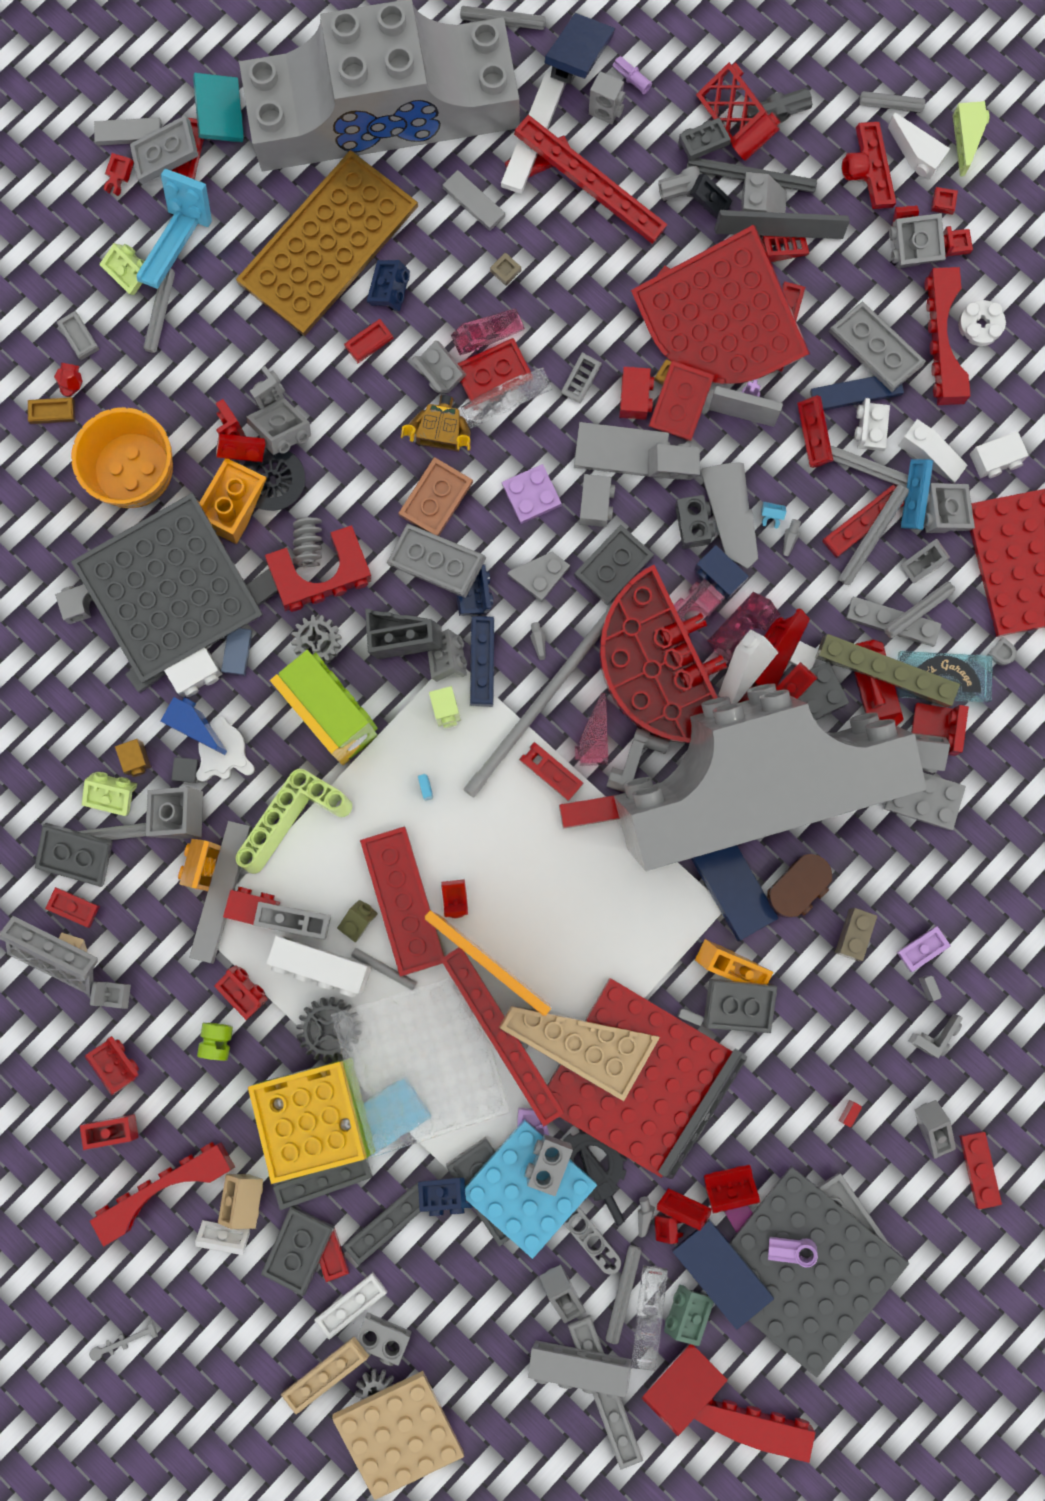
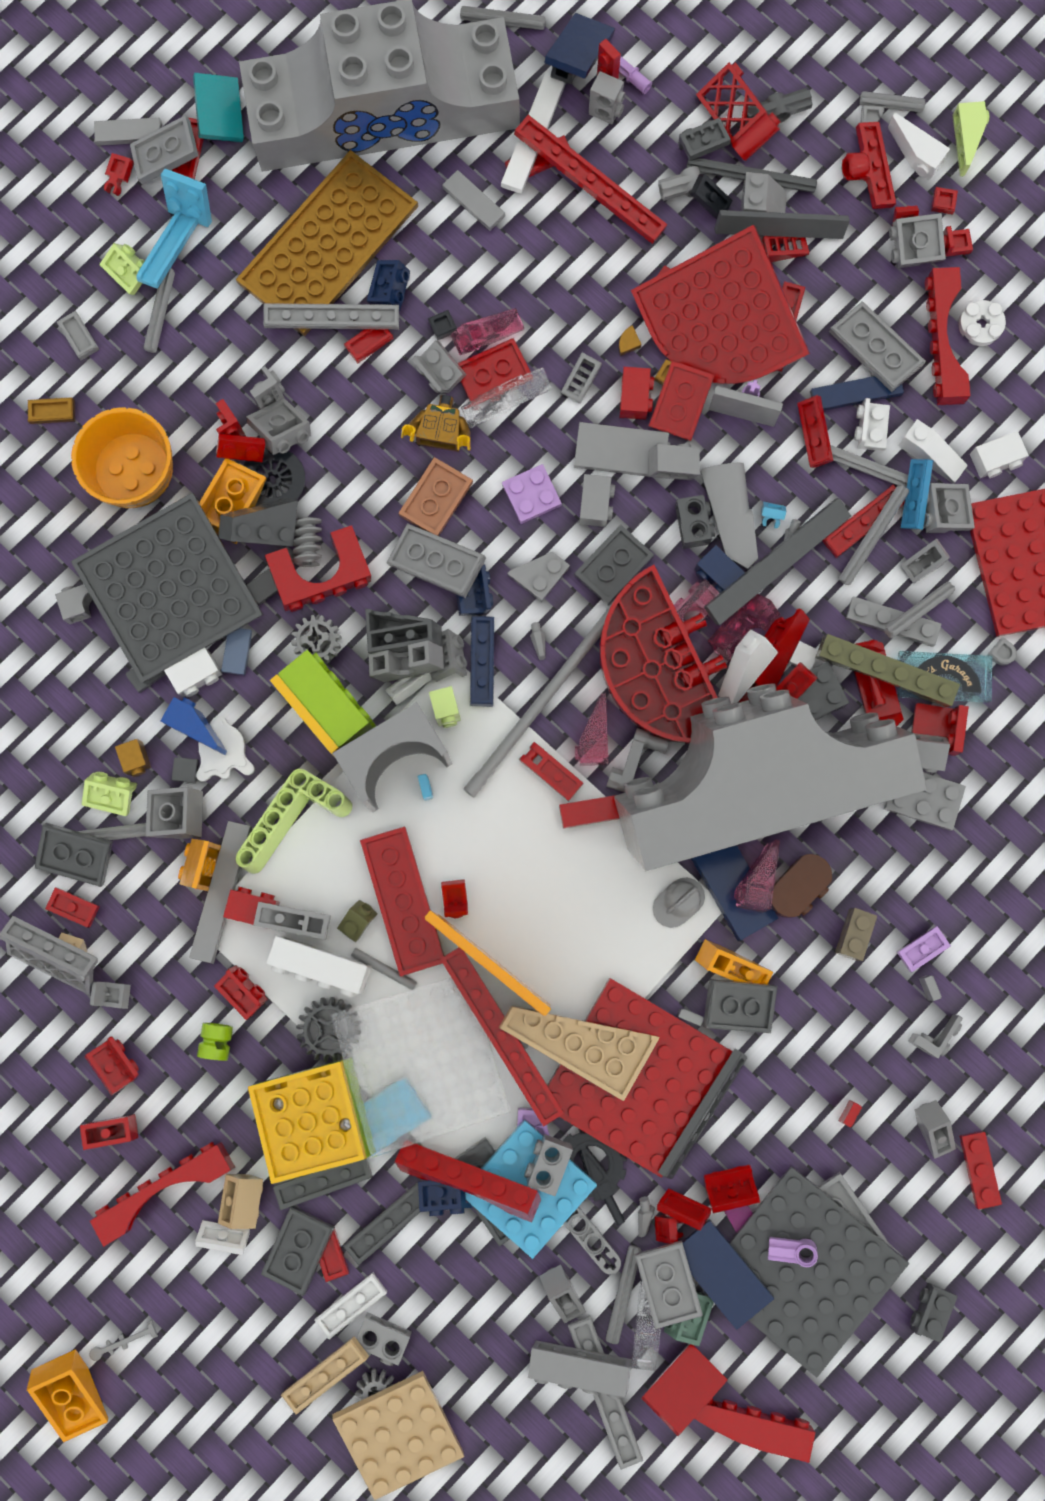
(67, 1395): none -> light orange slope
(68, 379): red rock -> none
(263, 524): none -> dark grey wedge
(331, 316): none -> light grey tile
(377, 749): none -> light grey container
(405, 687): none -> white tile
(420, 659): none -> light grey arch
(442, 325): none -> black tile
(497, 1190): none -> red arch
(505, 269): dark tan tile -> none
(608, 59): none -> red plate
(629, 341): none -> pearl gold tile
(668, 1284): none -> light grey tile
(678, 902): none -> light grey piece
(757, 886): none -> clear pink slope
(777, 561): none -> dark grey tile
(871, 113): none -> light grey tile
(933, 1312): none -> dark grey bracket

